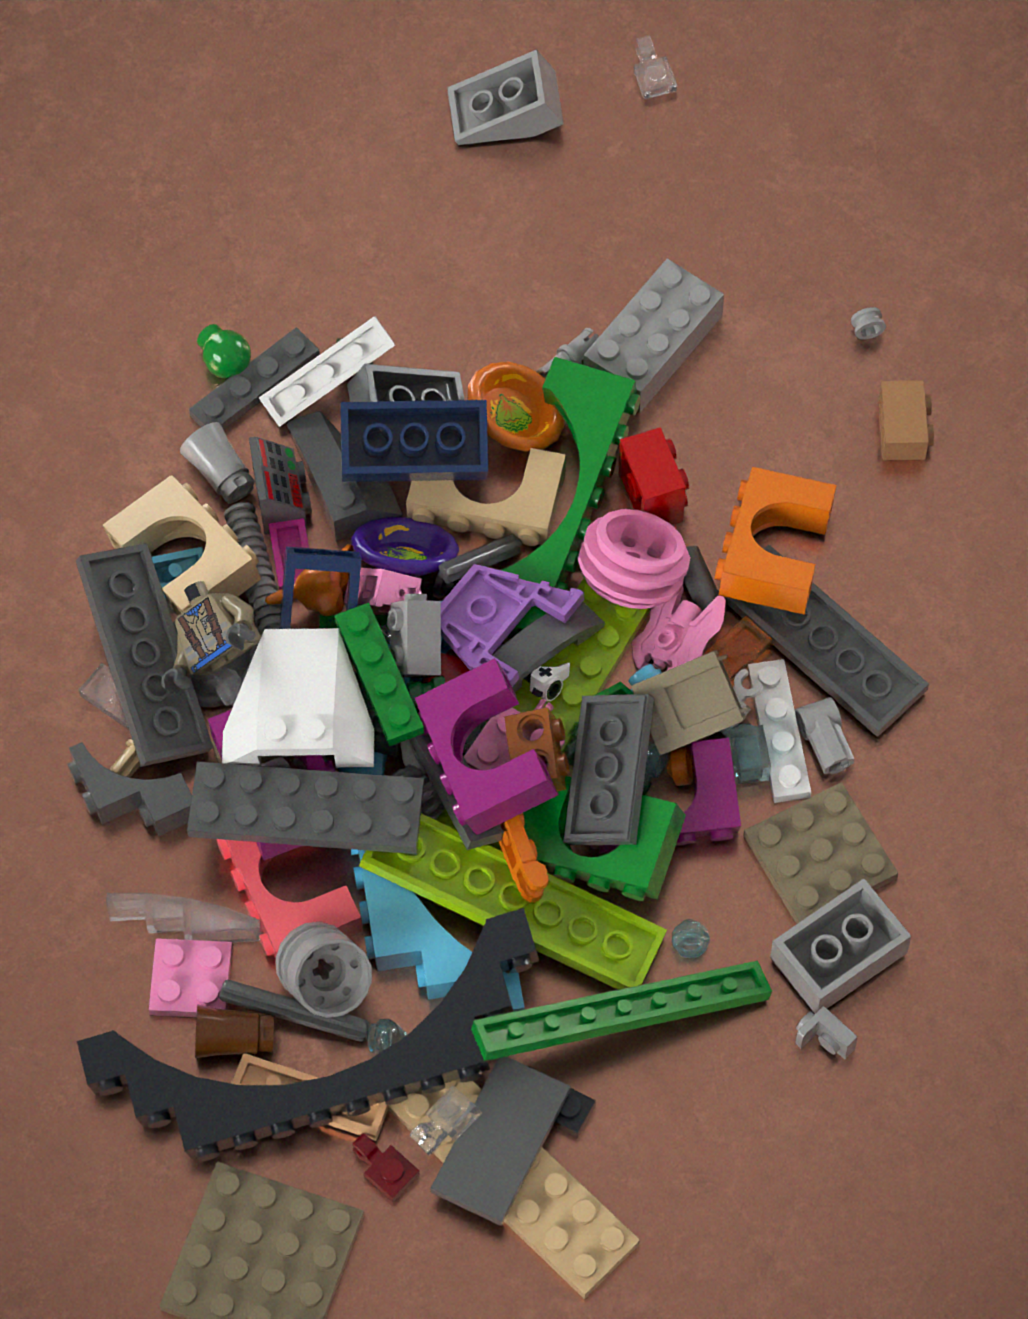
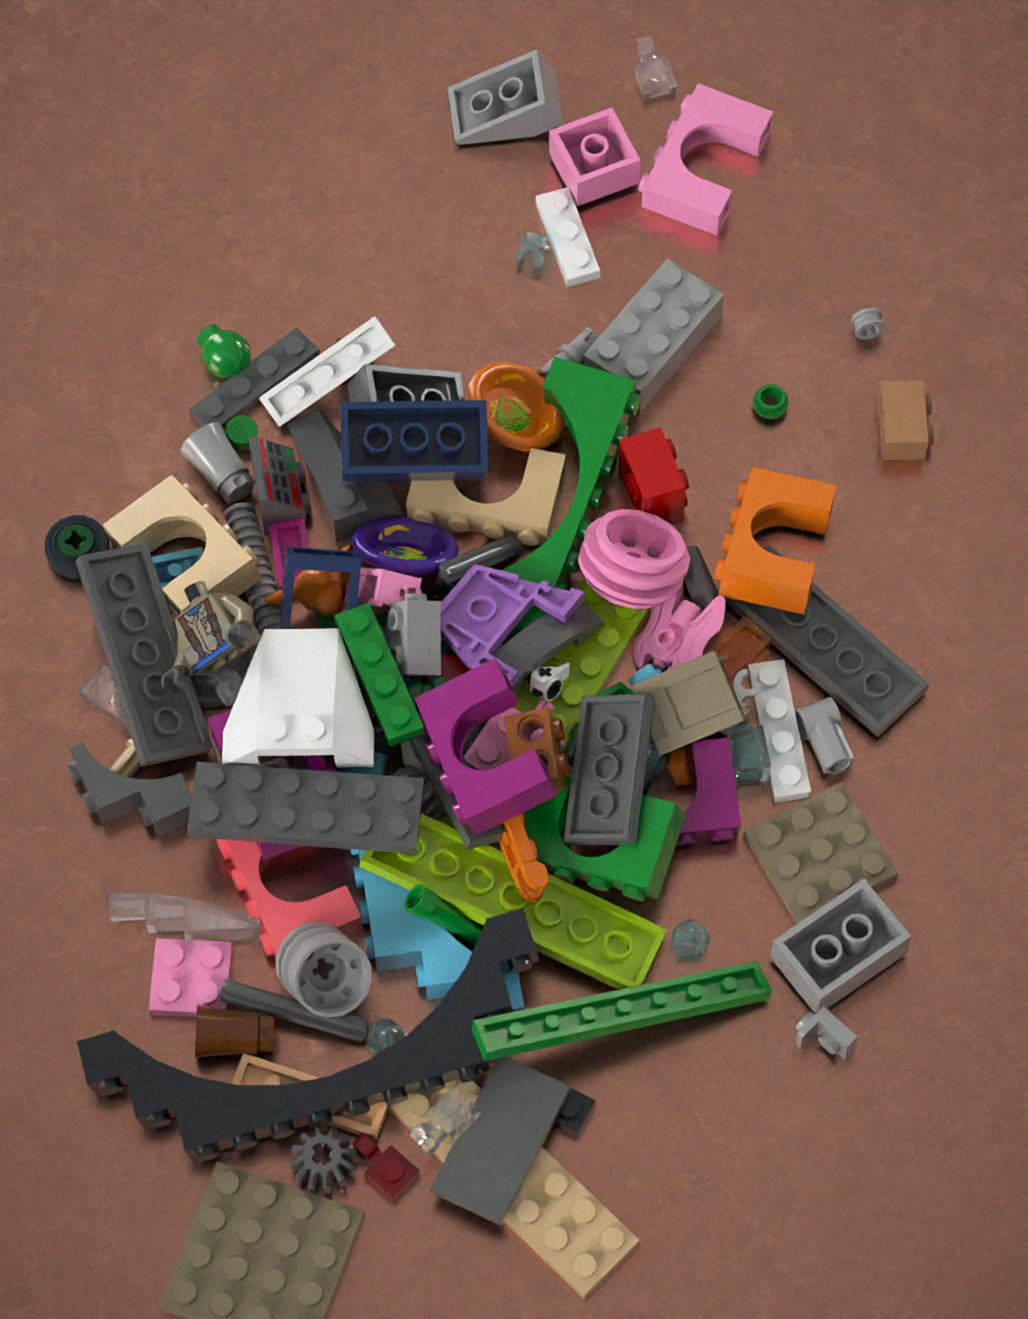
(74, 530): none -> black wheel
(239, 431): none -> green piece
(324, 1145): none -> dark grey gear
(426, 905): none -> green plant
(533, 243): none -> clear light blue plate
(567, 237): none -> white plate
(594, 156): none -> bright pink brick
(704, 118): none -> bright pink arch
(770, 393): none -> green plate

